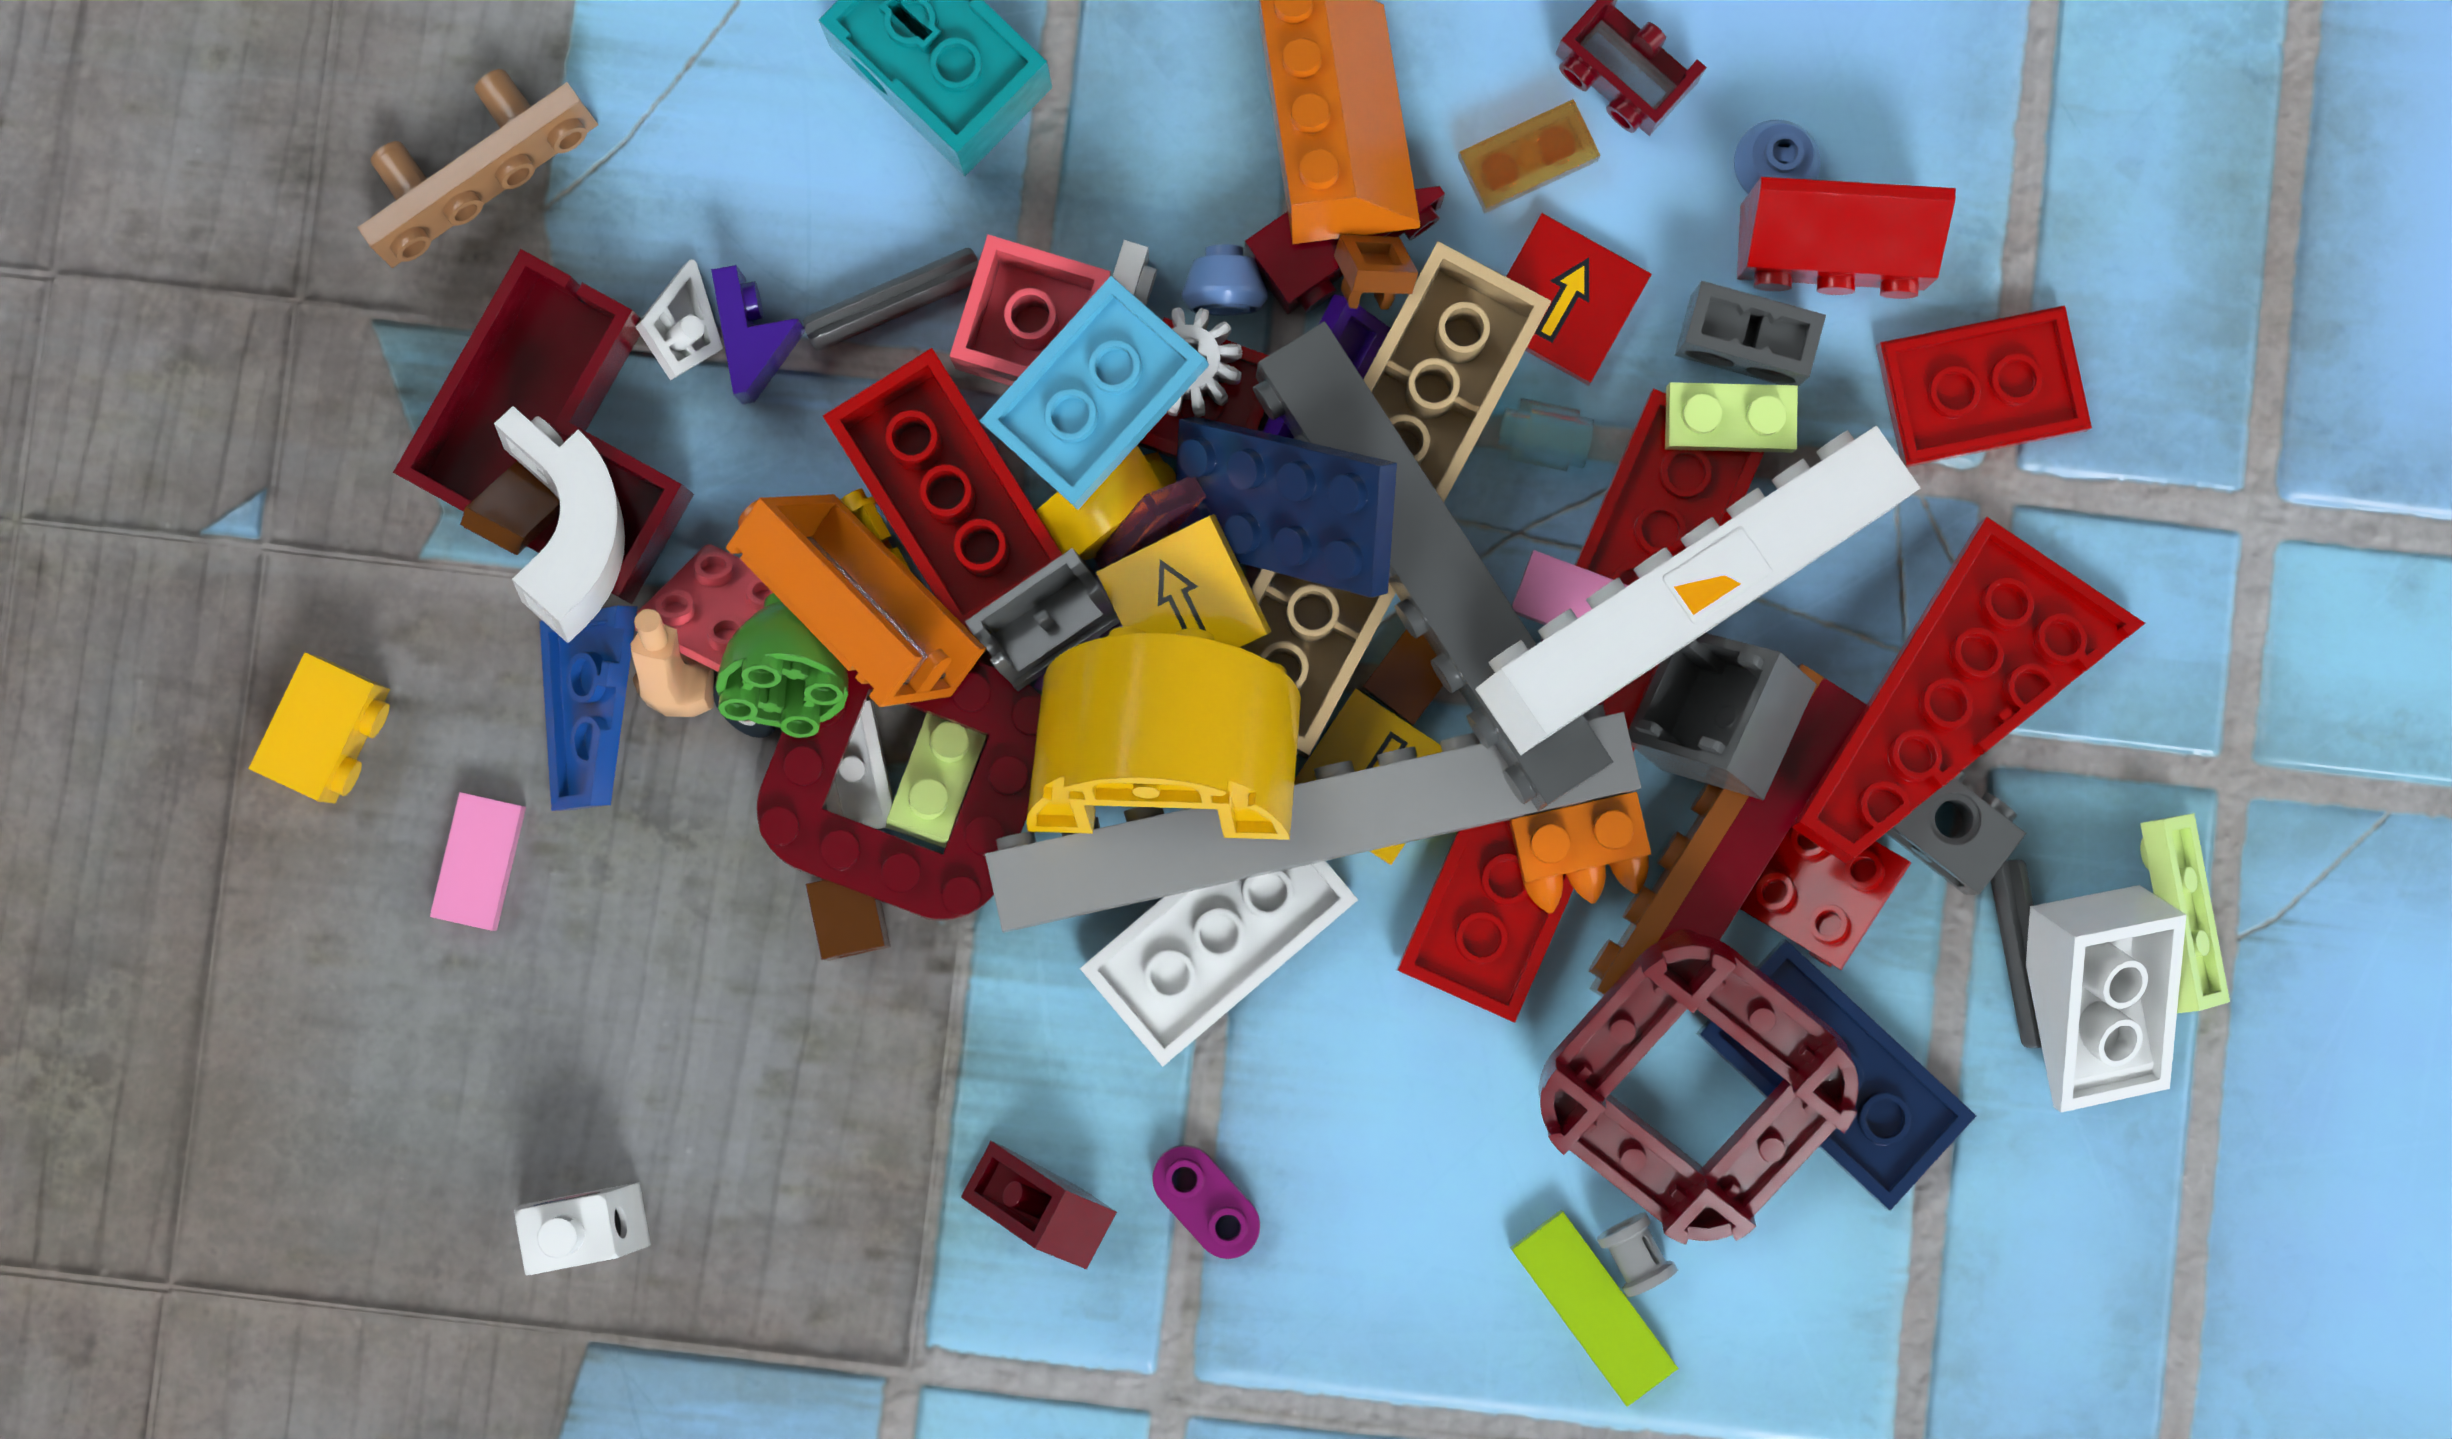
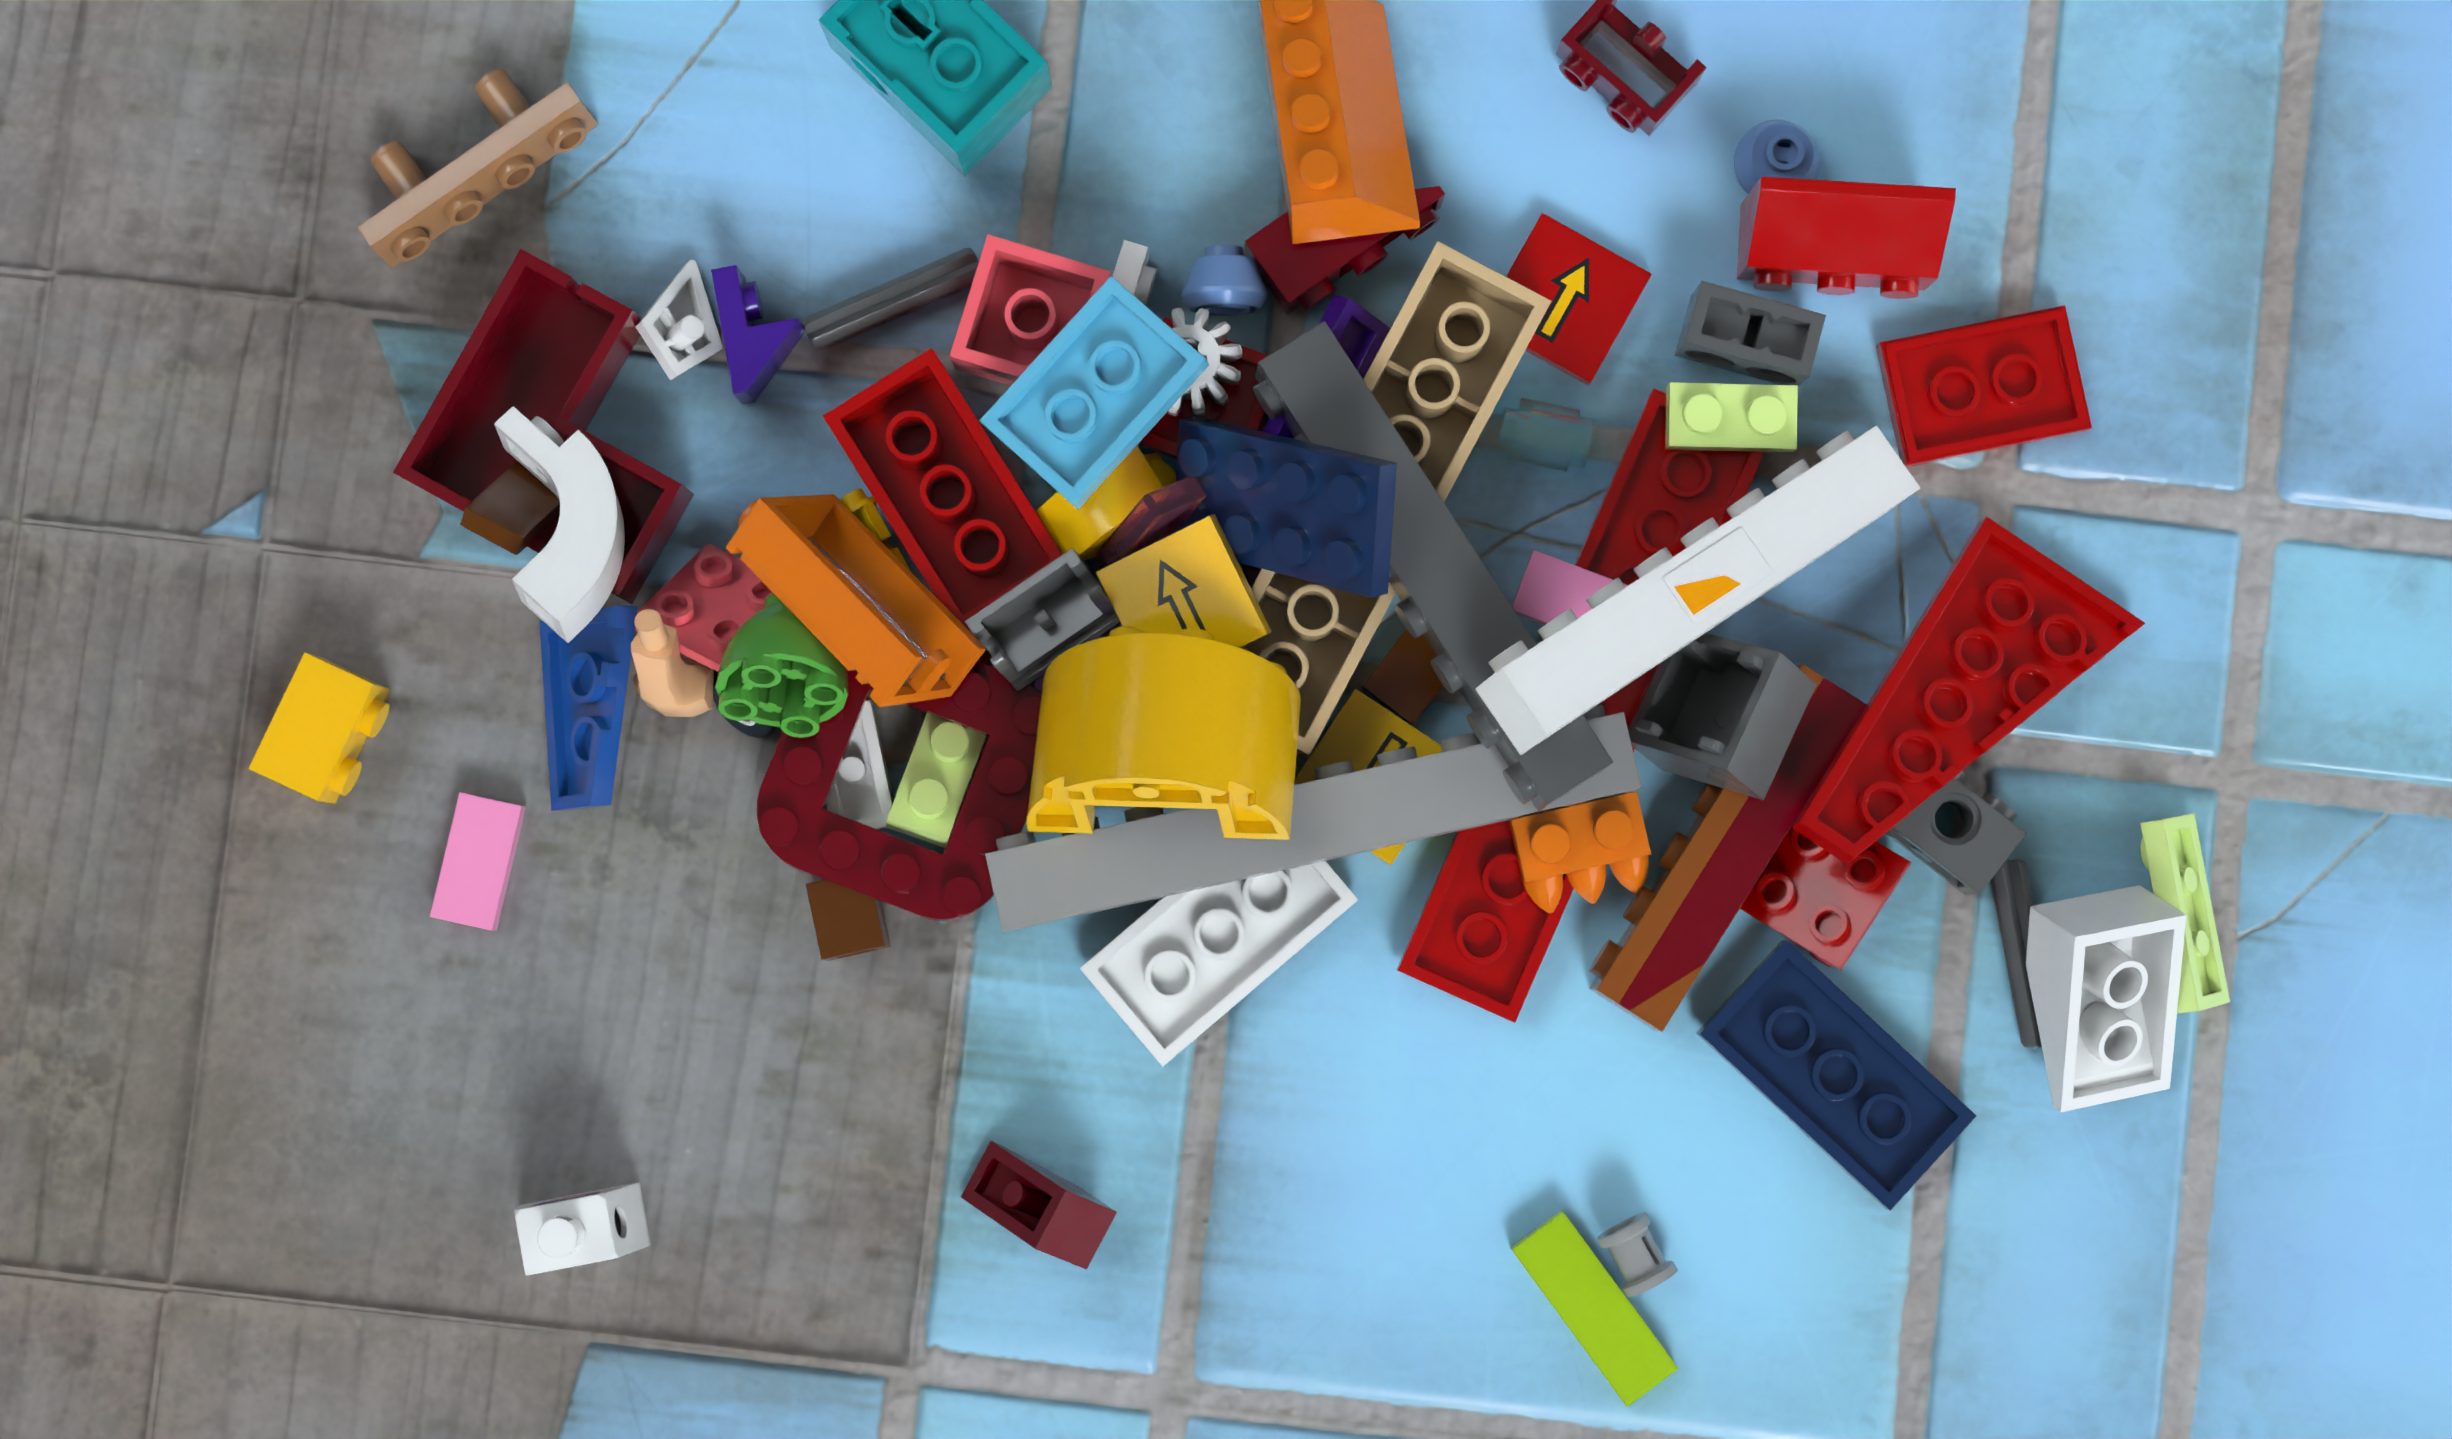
(1206, 1201): magenta plate -> none
(1376, 267): dark orange tile -> none
(1528, 156): clear orange plate -> none
(1763, 1152): dark red plate -> none

